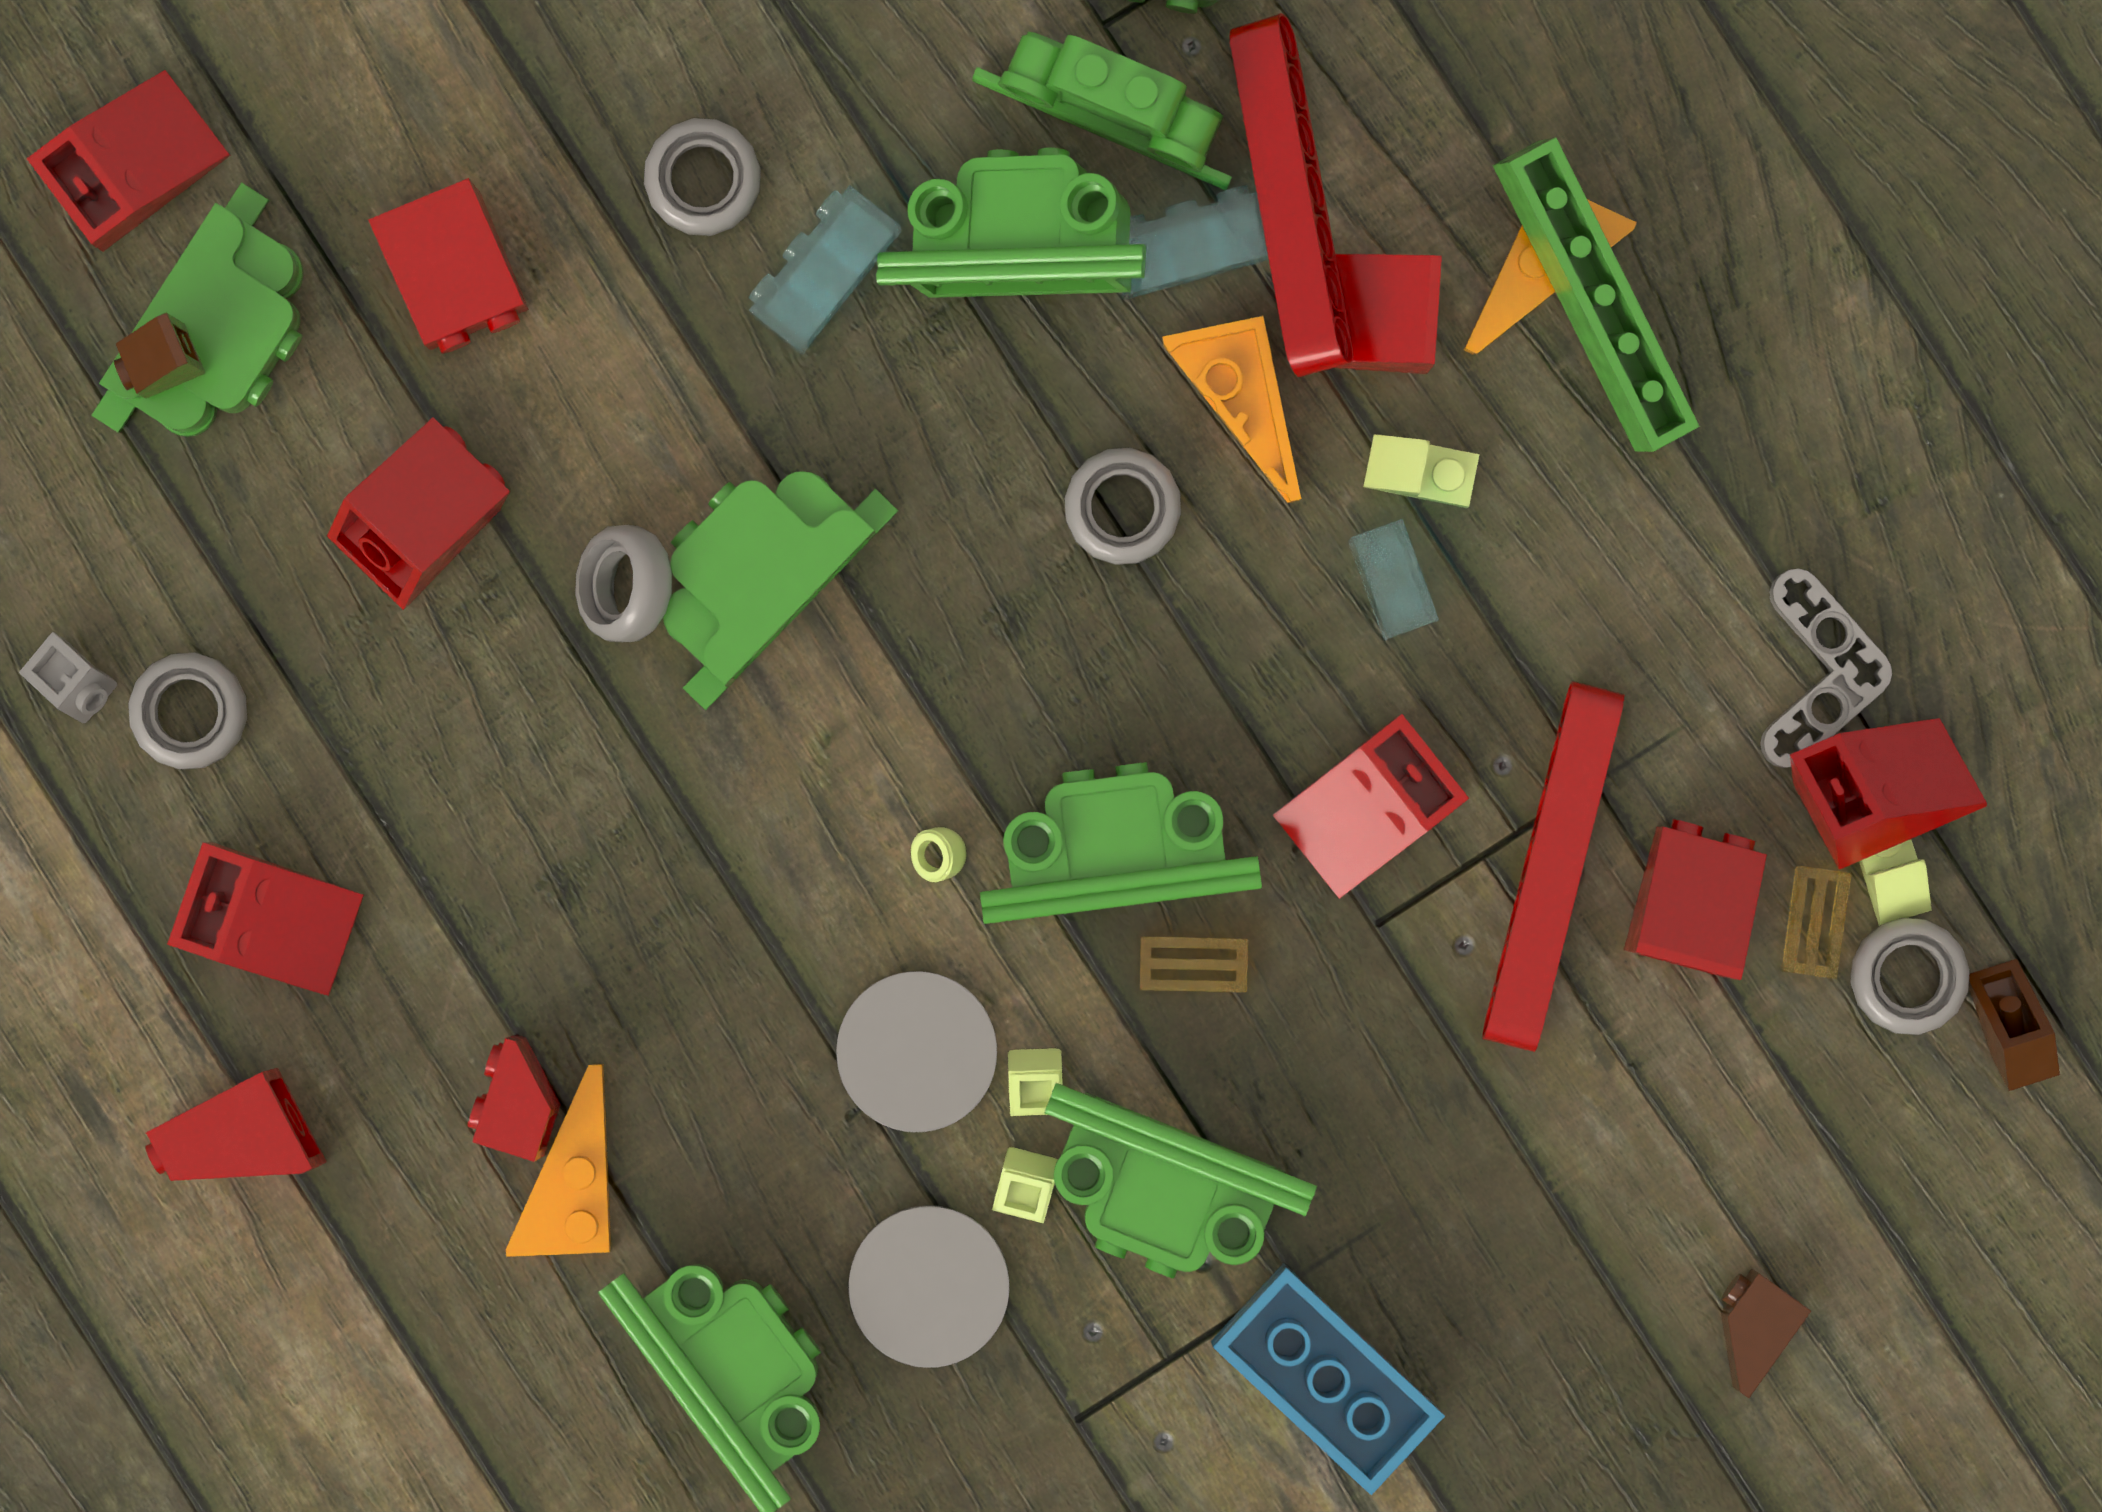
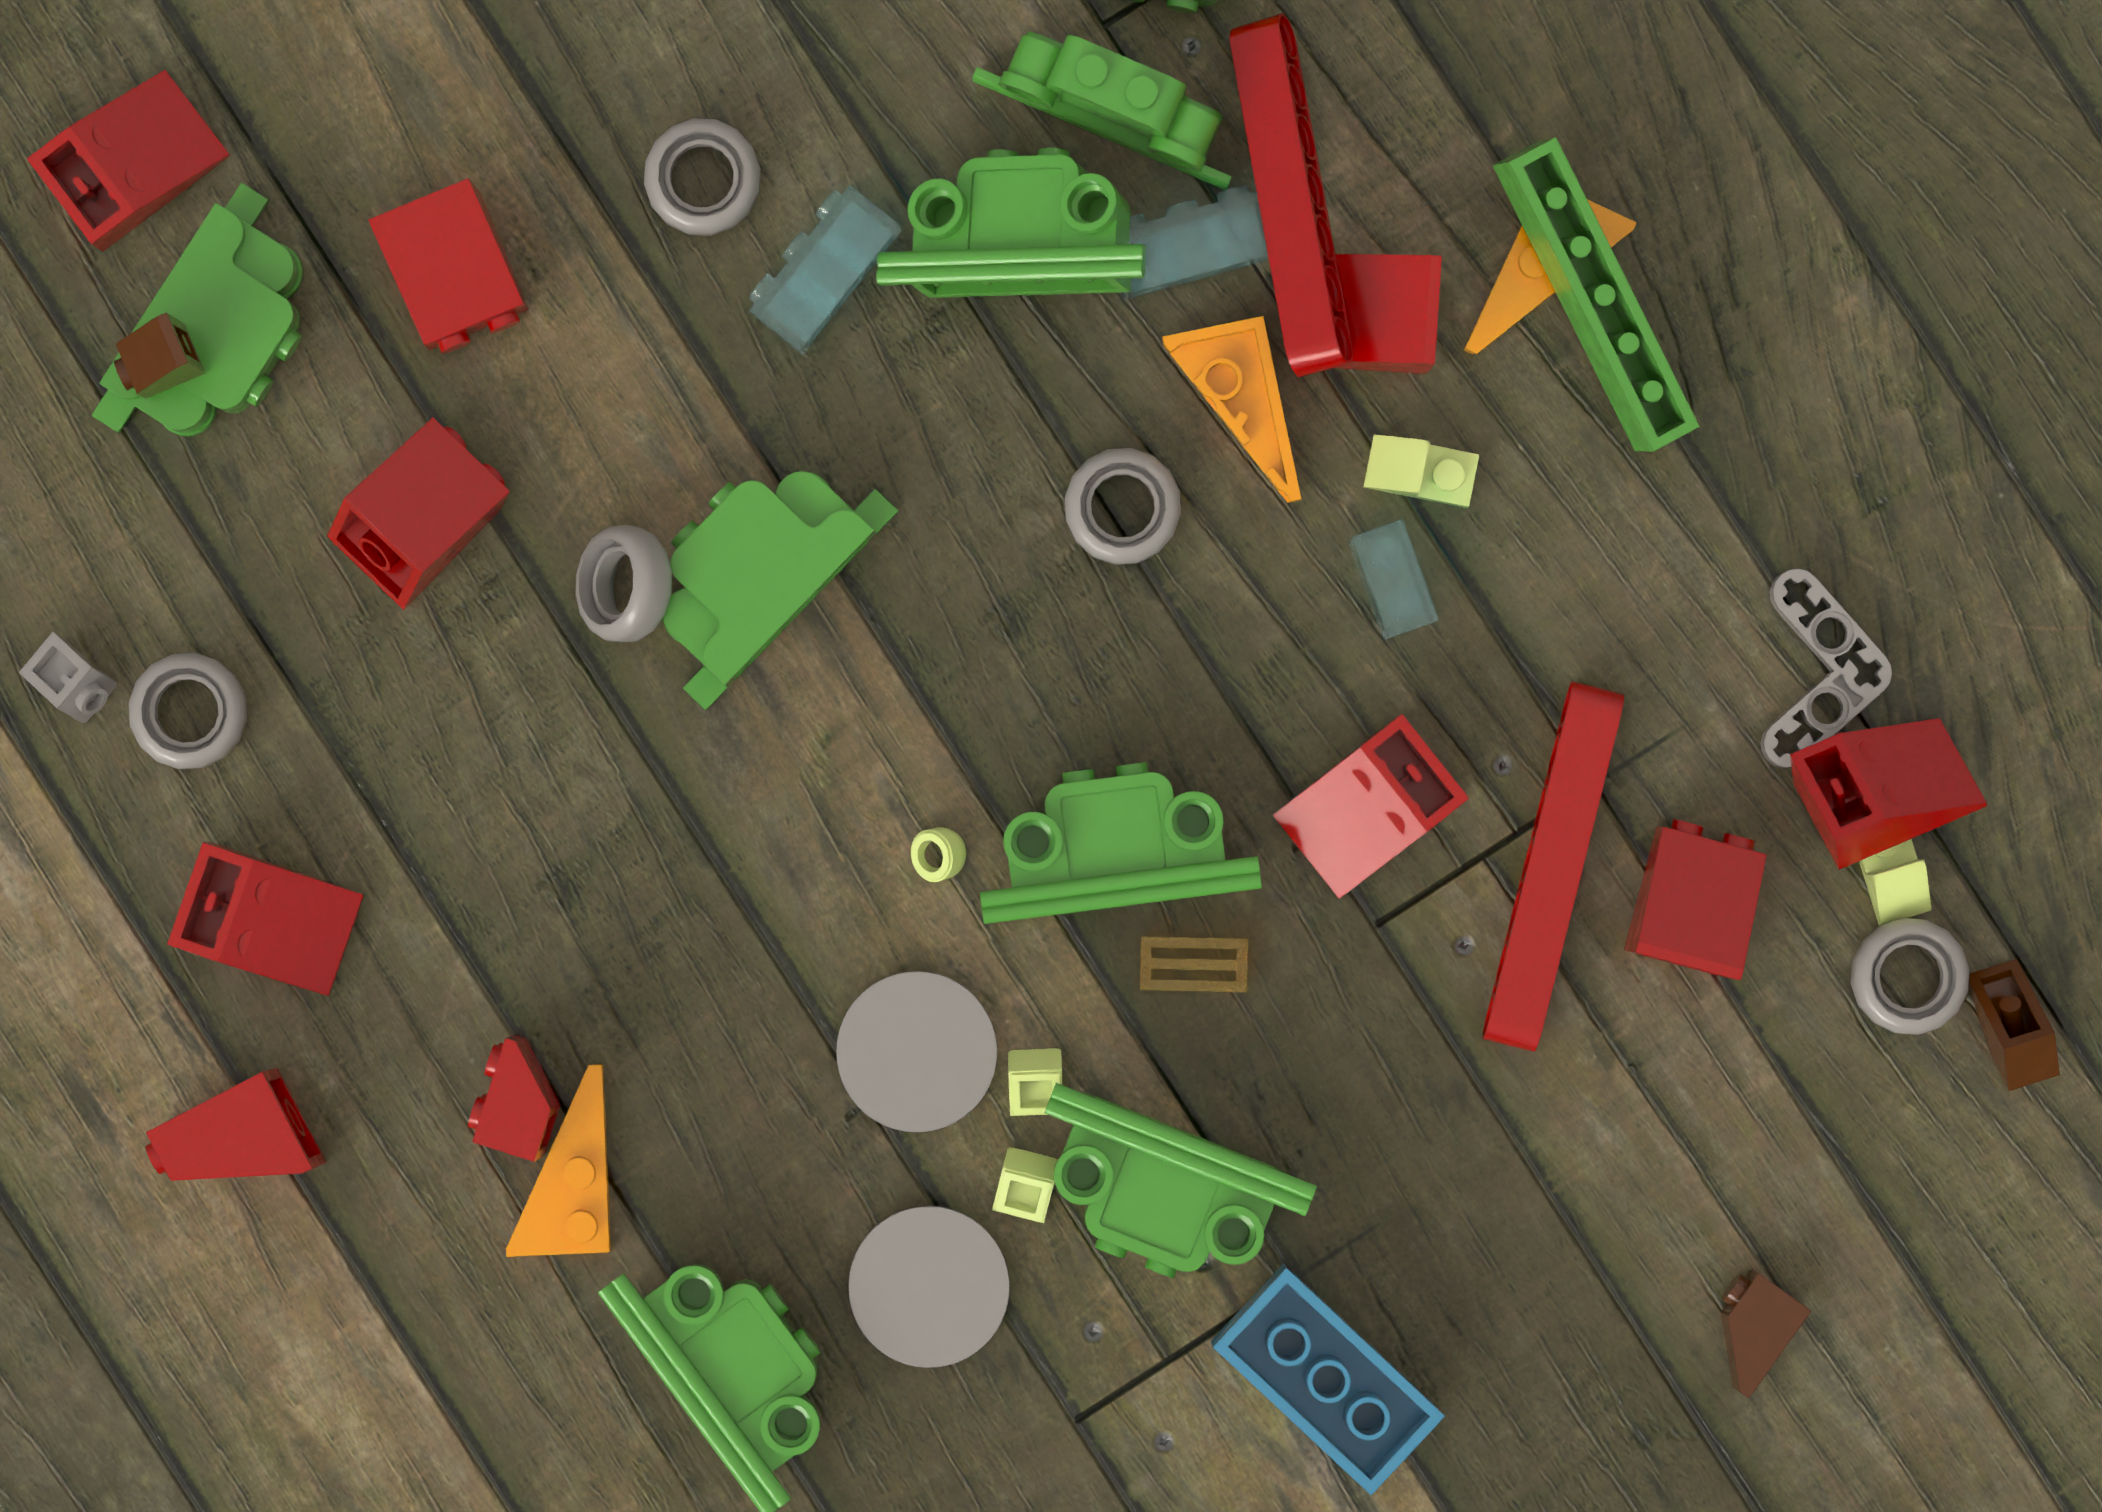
(1809, 966): clear yellow tile -> none

